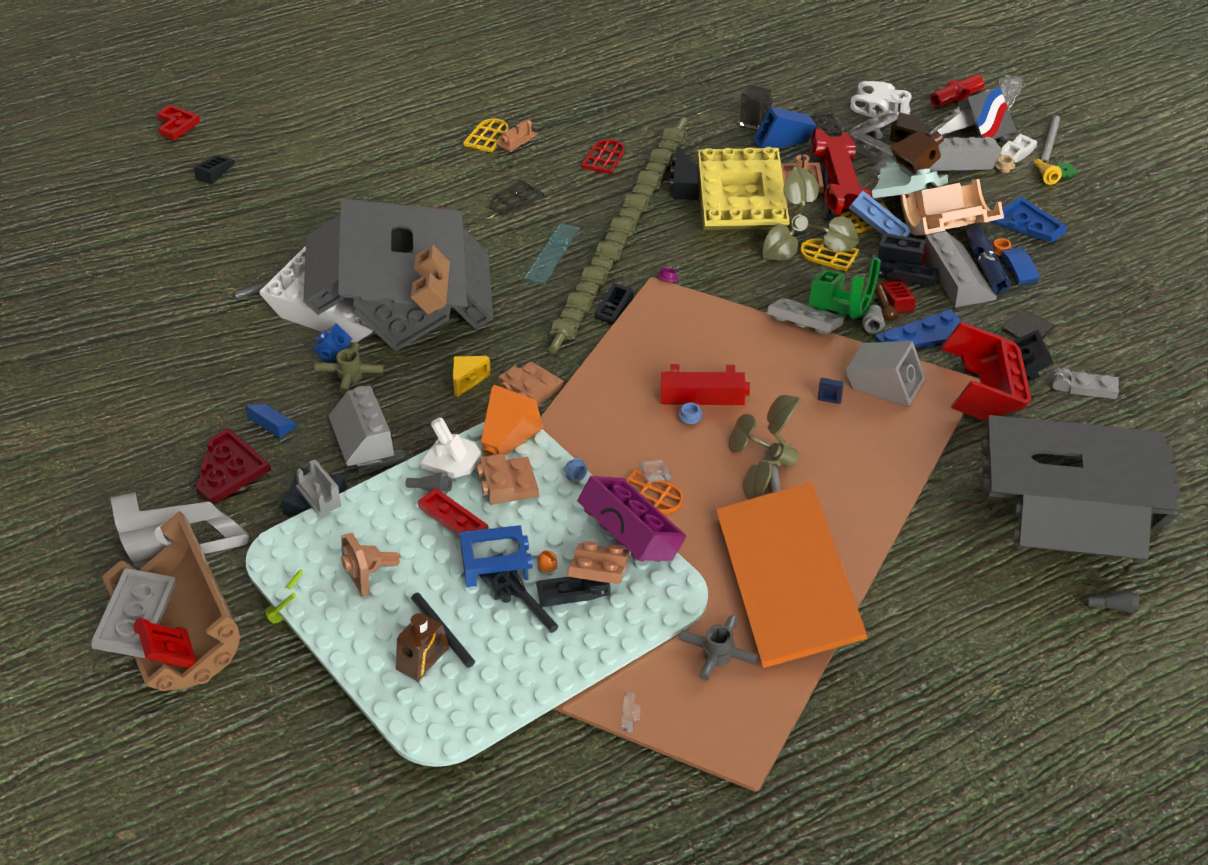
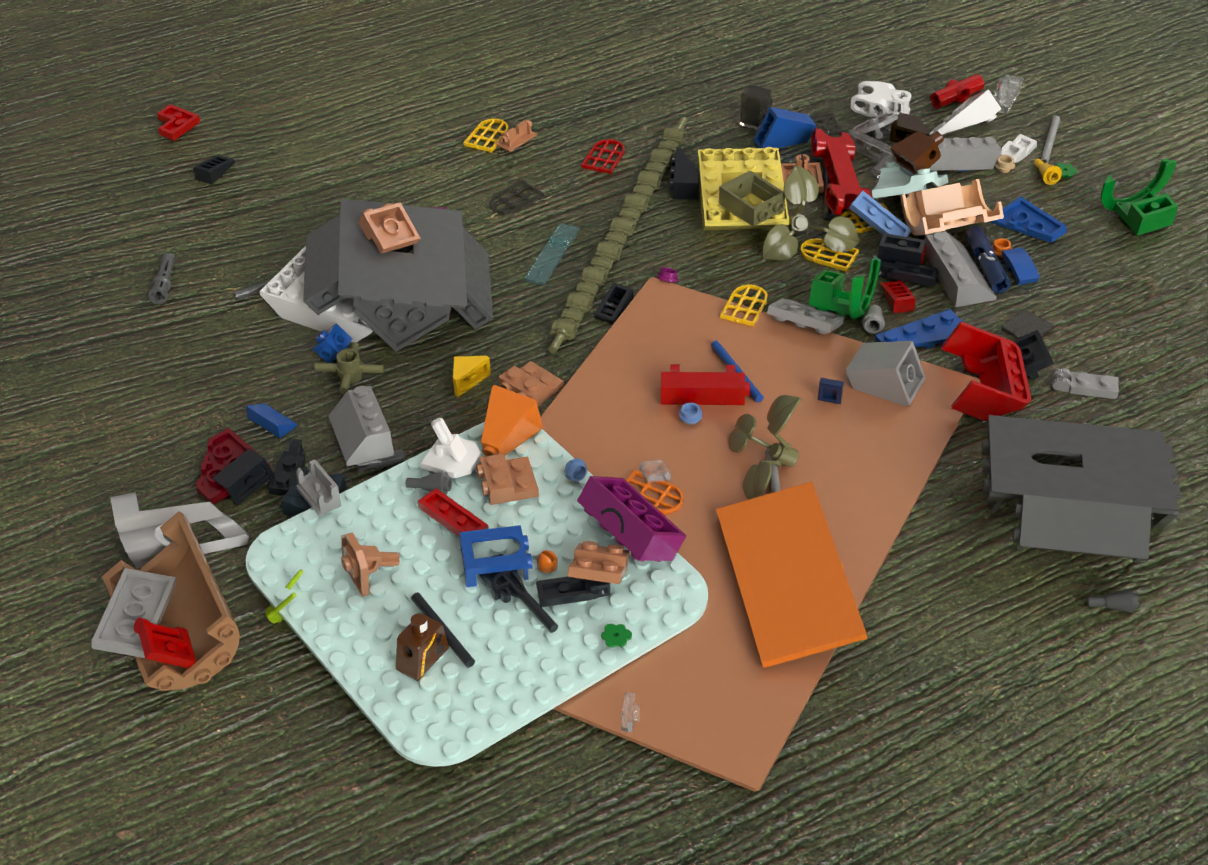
(167, 263): none -> dark grey pin
(244, 476): none -> black panel
(286, 468): none -> black hinge
(389, 227): none -> nougat plate
(432, 287): medium nougat arch -> none
(616, 635): none -> green plant
(718, 646): dark grey bar -> none
(728, 360): none -> blue bar
(731, 198): none -> olive window
(749, 310): none -> yellow window
(889, 311): reddish brown bar -> none
(990, 114): panel -> none
(1144, 210): none -> green piece

